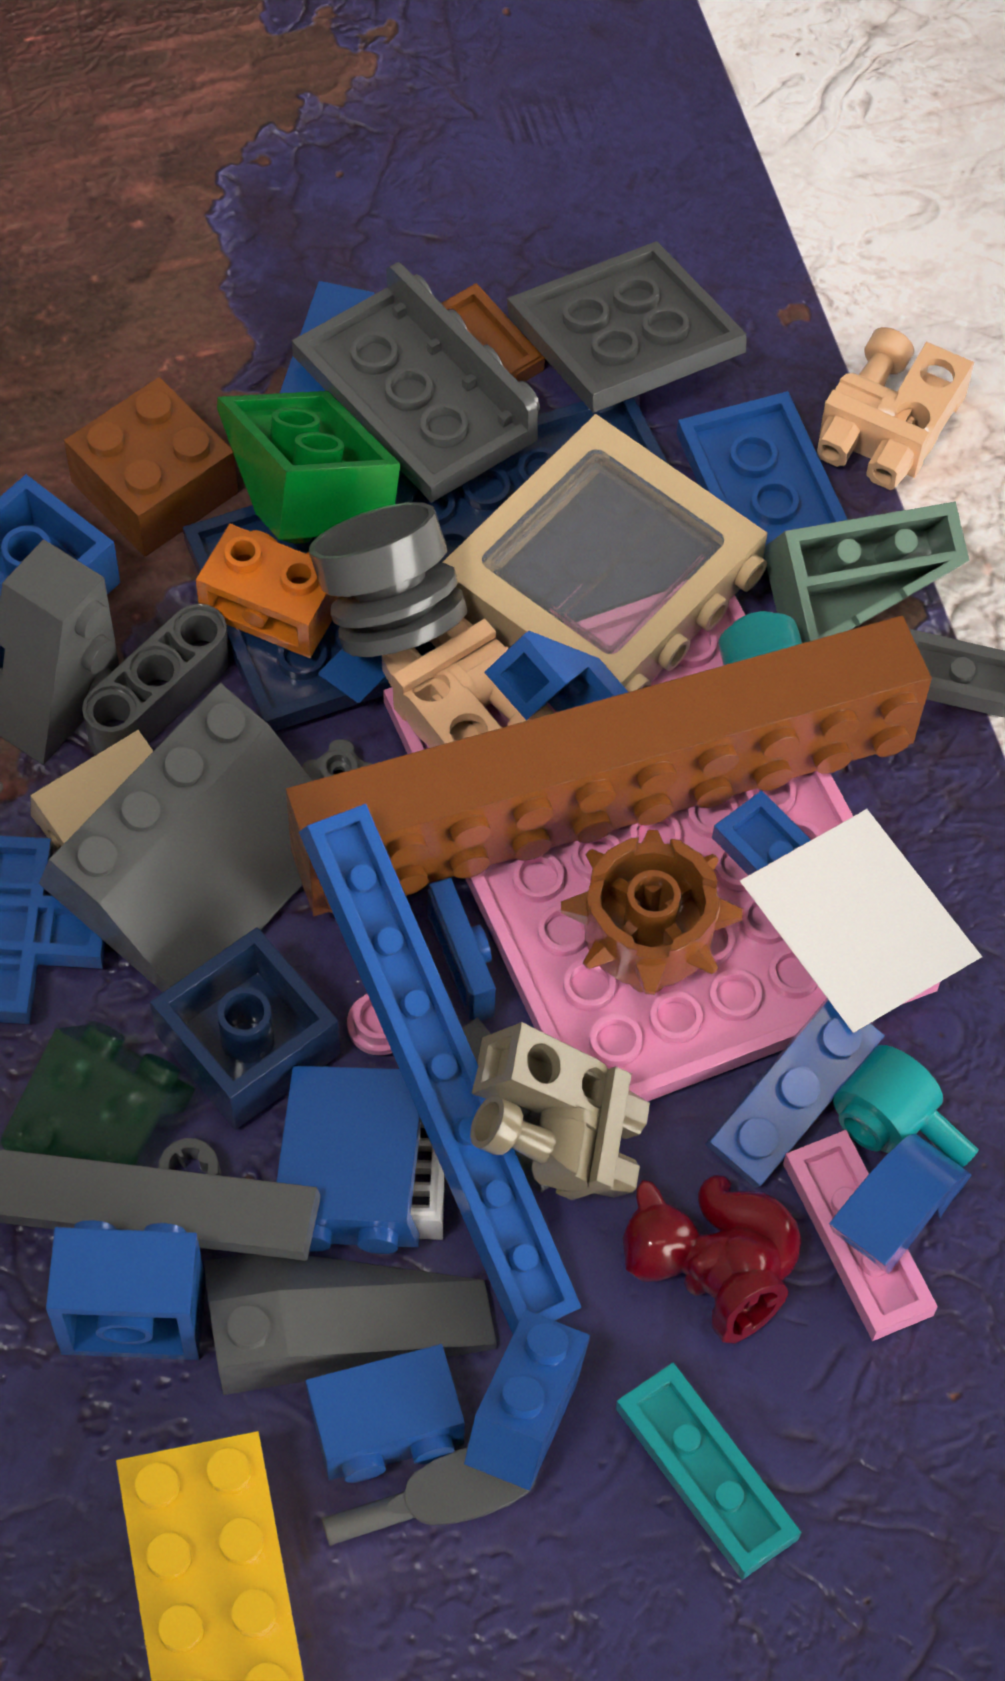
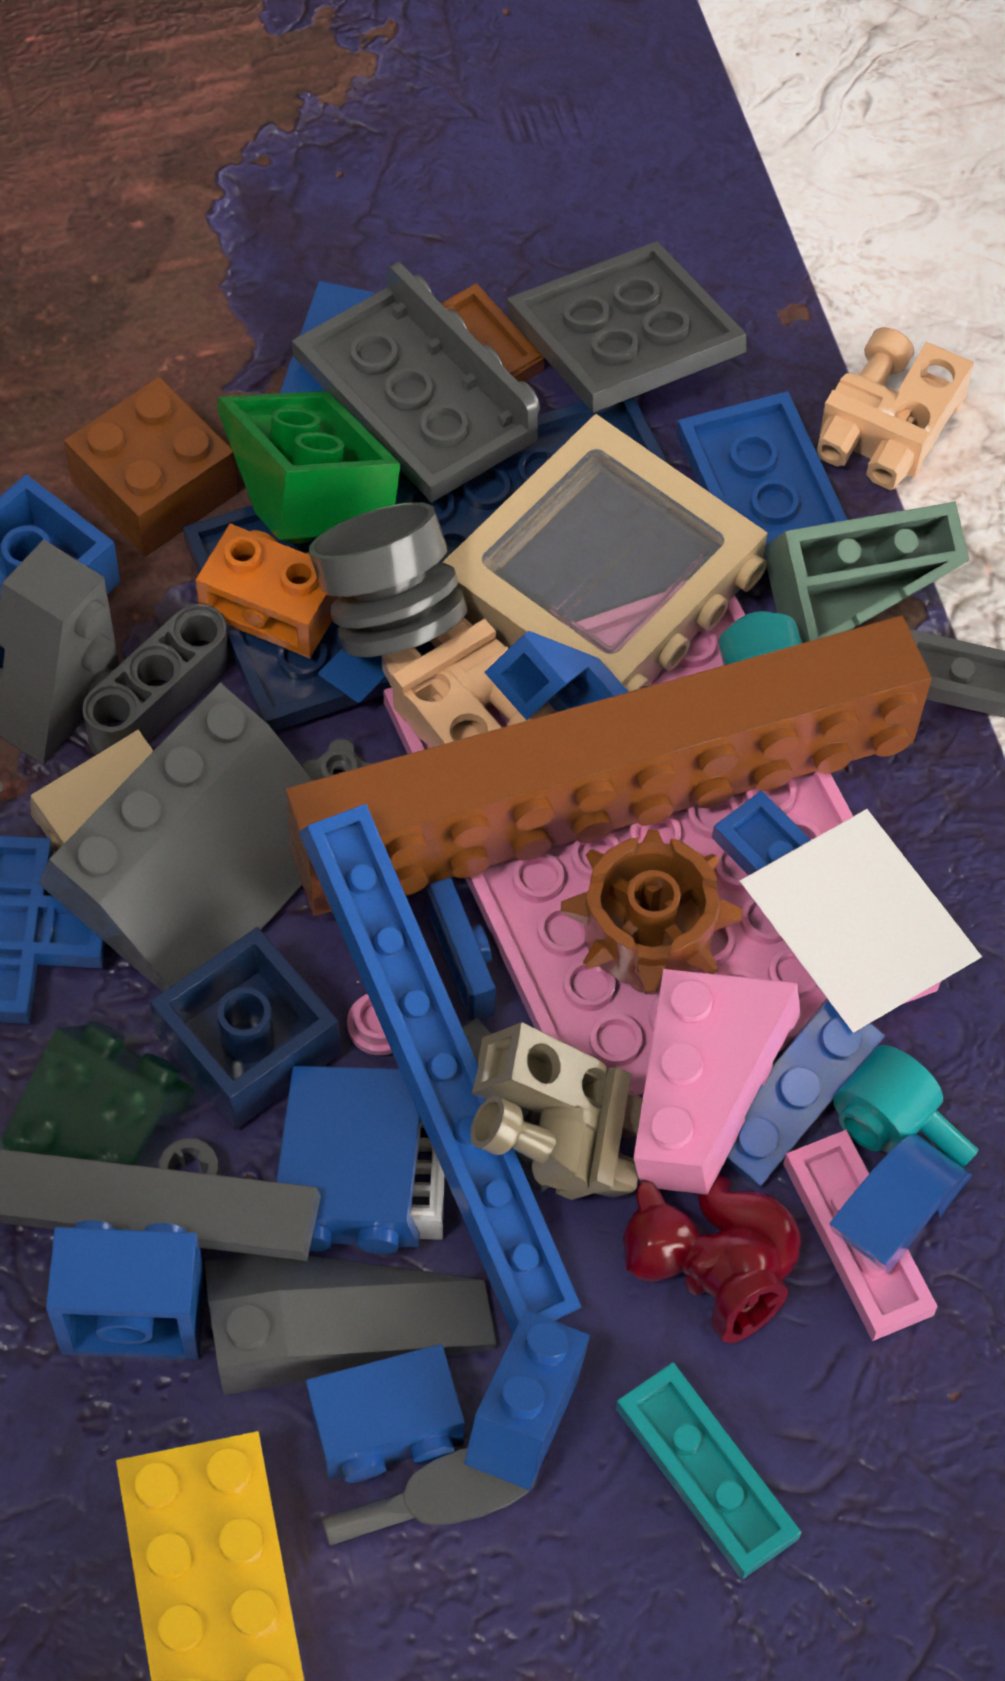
(704, 1069): none -> bright pink wedge

